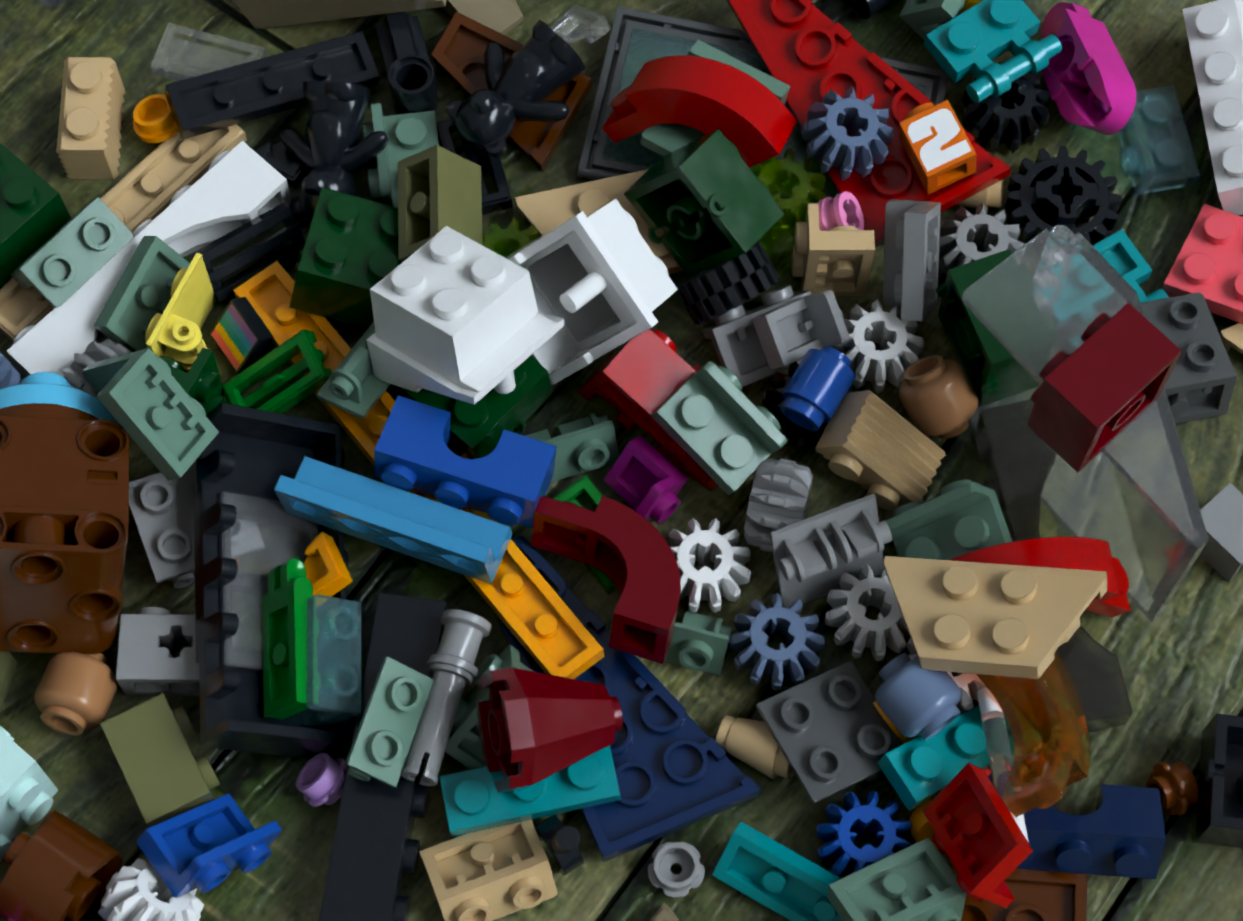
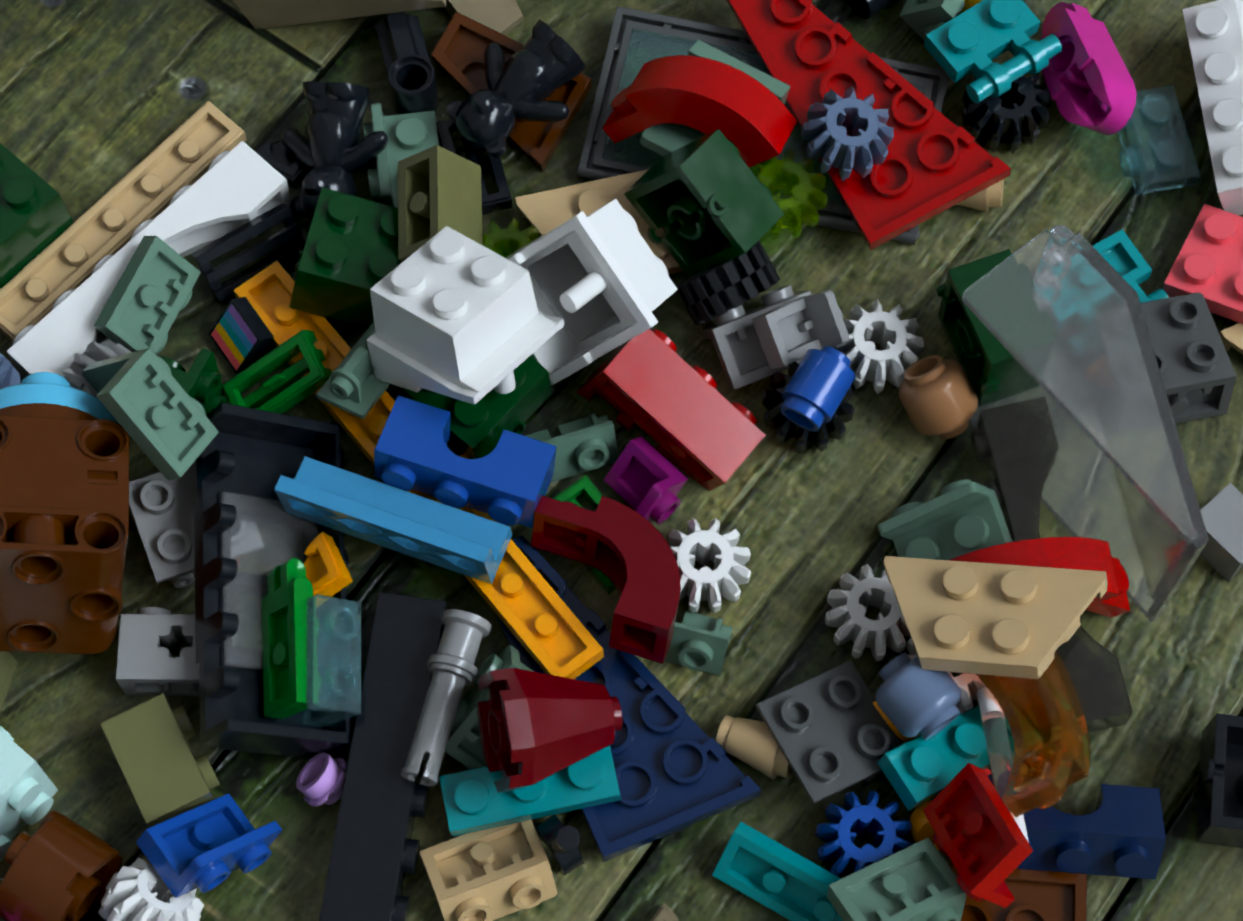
(74, 253): sand green bracket -> none
(75, 692): medium nougat head -> none
(90, 118): tan brick -> none
(154, 119): light orange plate -> none
(178, 329): light yellow hinge -> none
(192, 53): clear tile -> none
(267, 84): black plate -> none
(389, 723): sand green hinge -> none
(581, 24): clear tile -> none
(681, 854): light grey plate -> none
(720, 426): sand green bracket -> none
(776, 500): light grey gear -> none
(788, 660): sand blue gear -> none
(822, 548): light grey hinge -> none
(832, 258): tan bracket -> none
(840, 211): bright pink bush -> none
(879, 450): tan brick -> none
(911, 257): light grey bracket -> none
(937, 145): brick -> none
(967, 232): light grey gear -> none
(1080, 188): black gear -> none
(1101, 385): dark red brick -> none
(1176, 787): dark orange plate -> none

